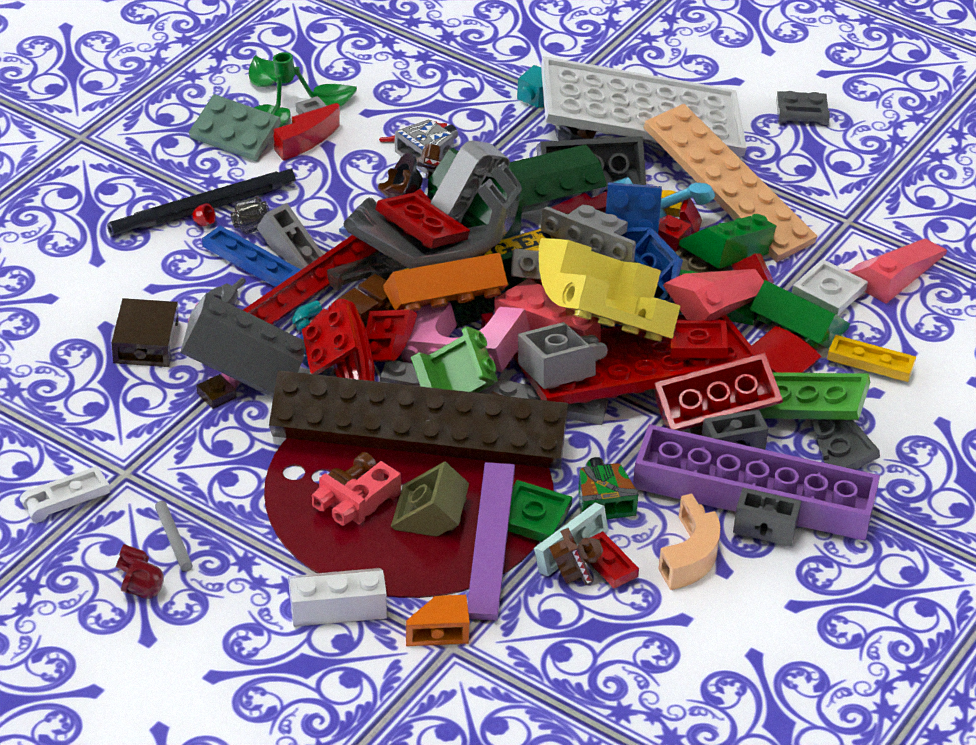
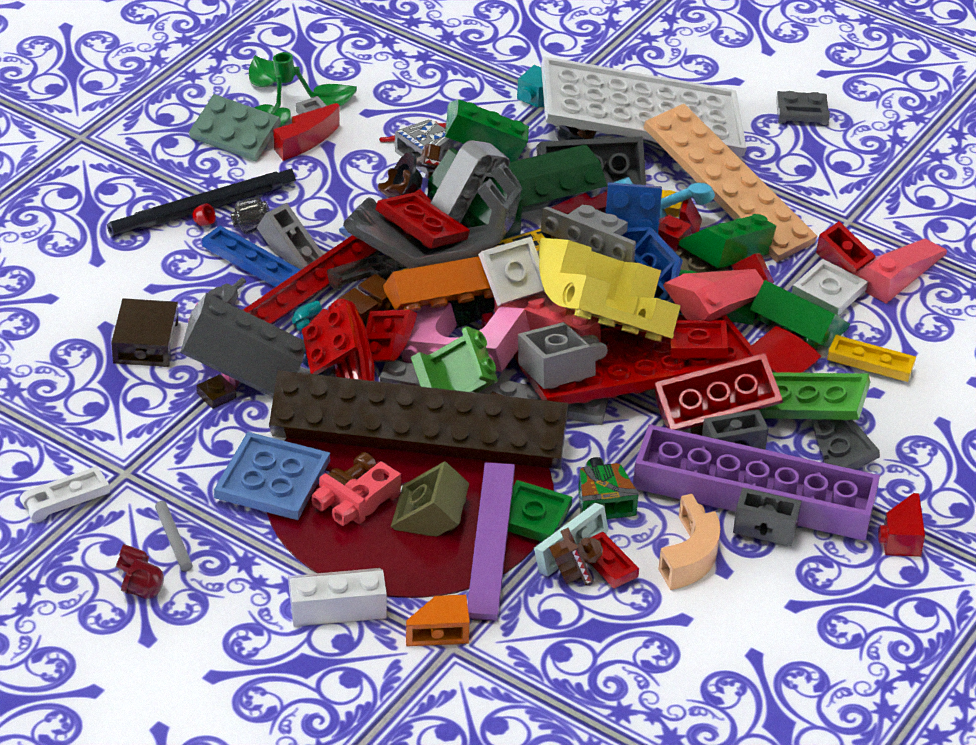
(272, 475): none -> medium blue plate
(469, 122): none -> green slope
(512, 270): none -> white plate
(843, 248): none -> red slope
(903, 528): none -> red slope

